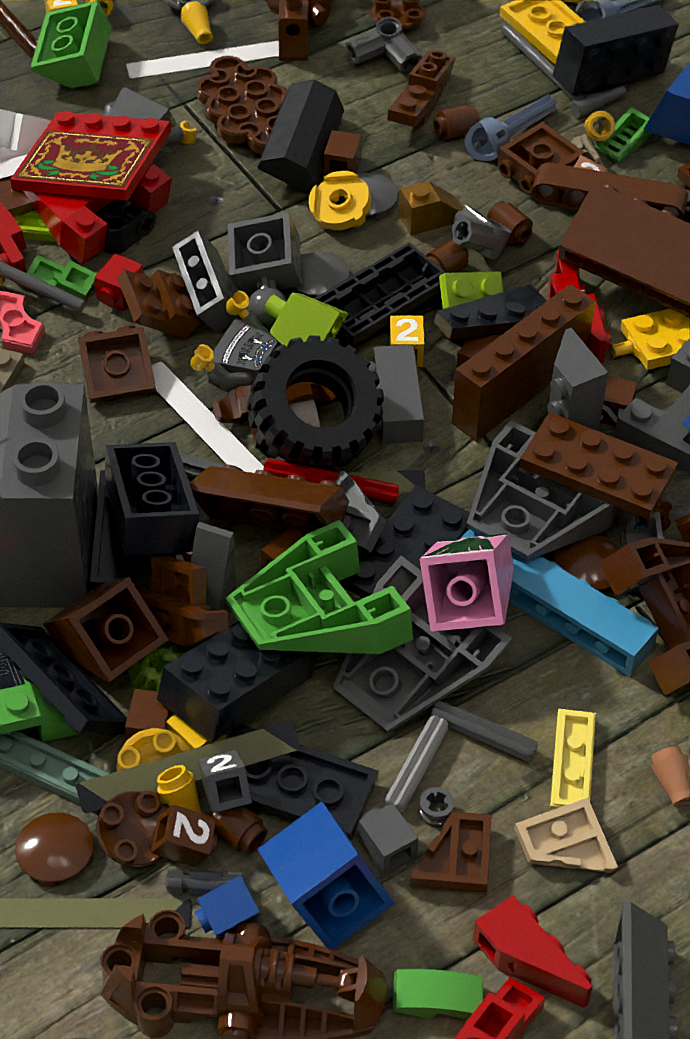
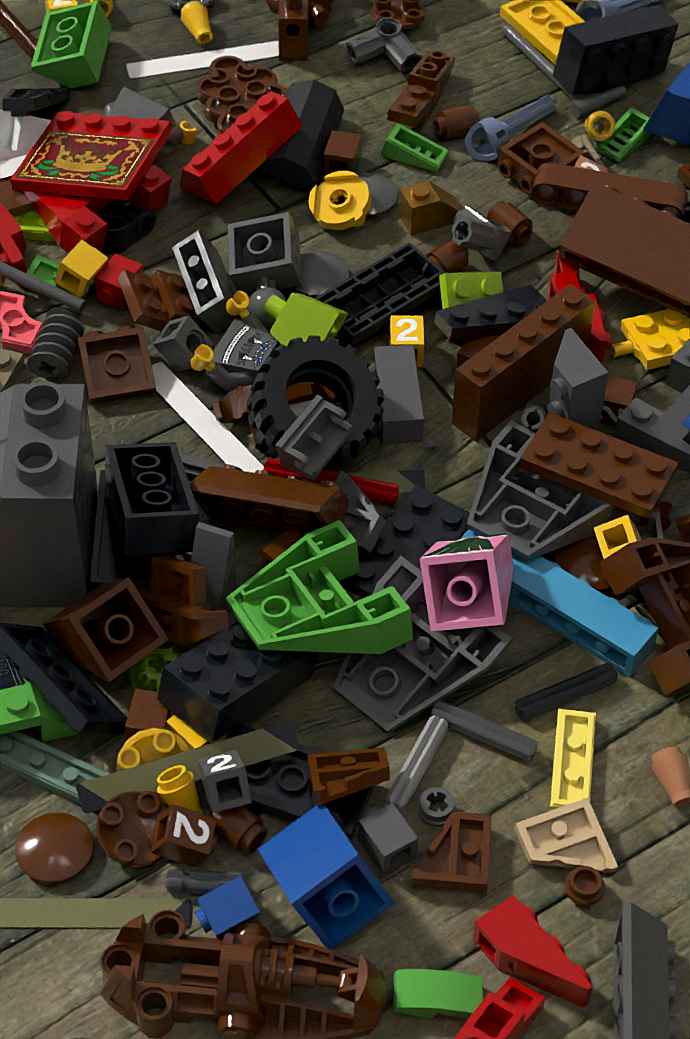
(23, 101): none -> black wing
(55, 344): none -> dark grey piece
(79, 269): none -> yellow brick
(179, 341): none -> dark grey brick
(241, 148): none -> red slope
(313, 438): none -> dark grey hinge
(346, 772): none -> reddish brown wing
(406, 145): none -> bright green slope
(531, 409): none -> dark grey pin
(565, 691): none -> black axle
(584, 886): none -> reddish brown plate
(616, 535): none -> yellow brick

